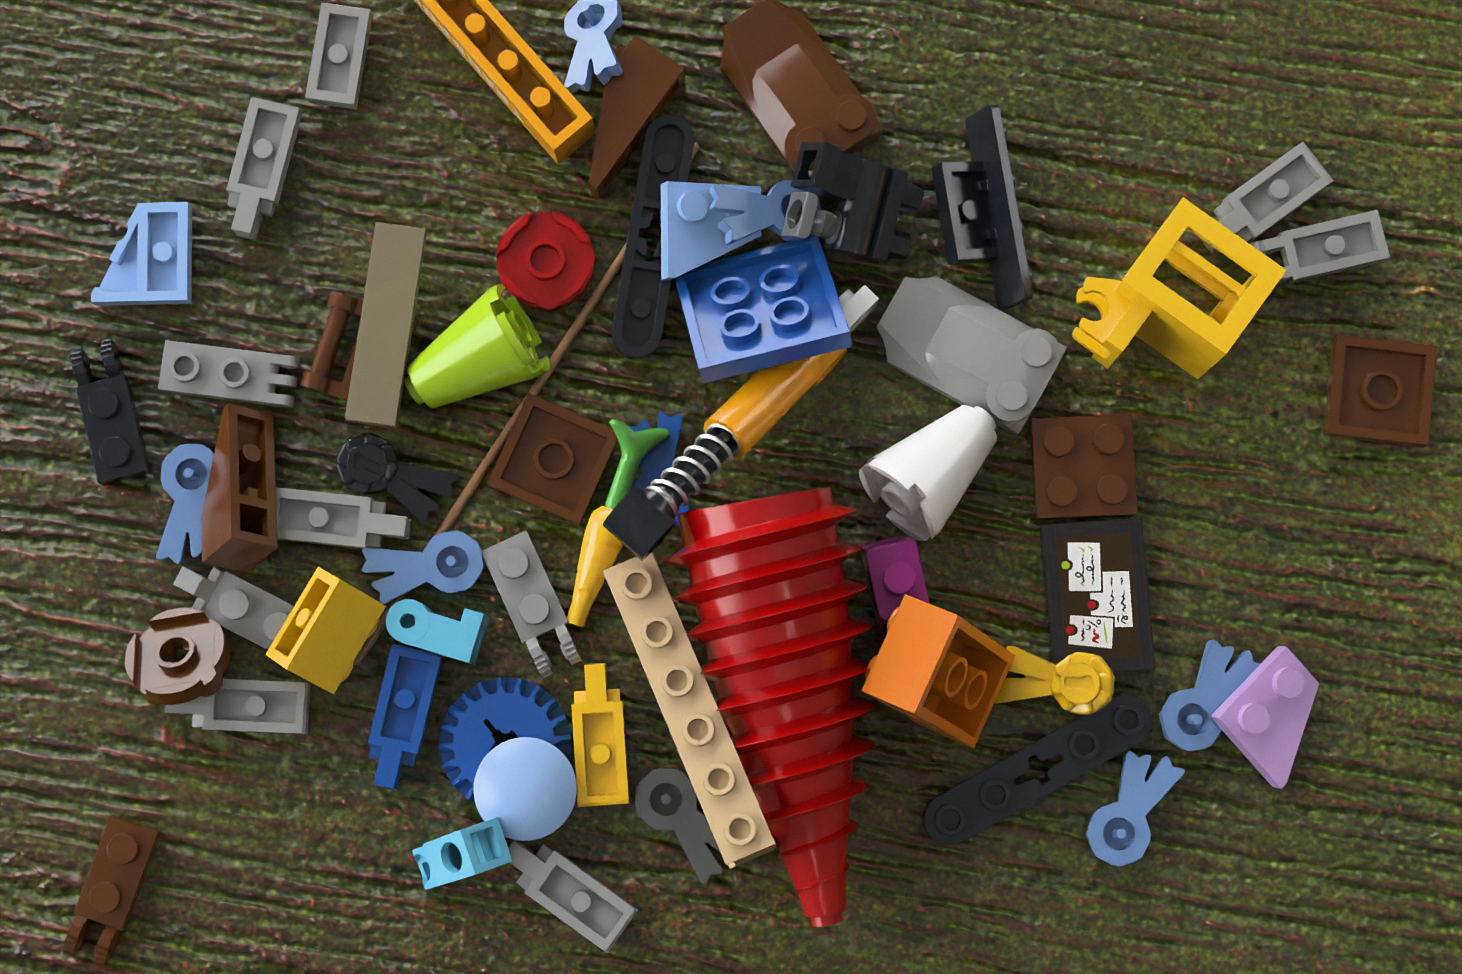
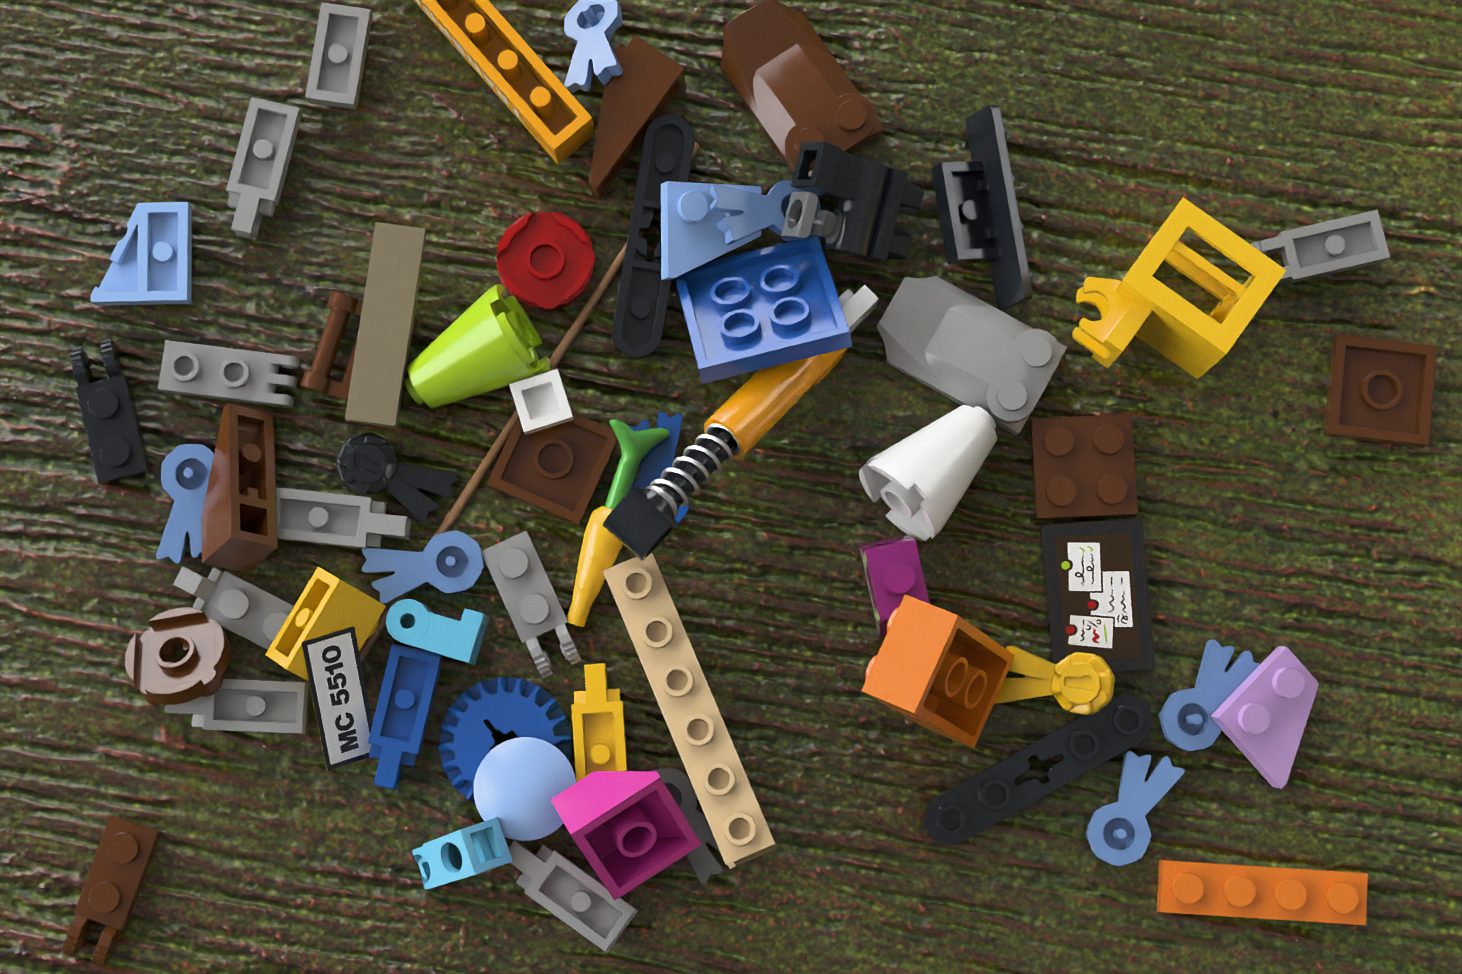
(339, 696): none -> sticker
(541, 402): none -> white plate
(625, 826): none -> dark pink slope
(785, 671): red cone -> none
(1262, 892): none -> orange plate
(1272, 194): light grey hinge -> none

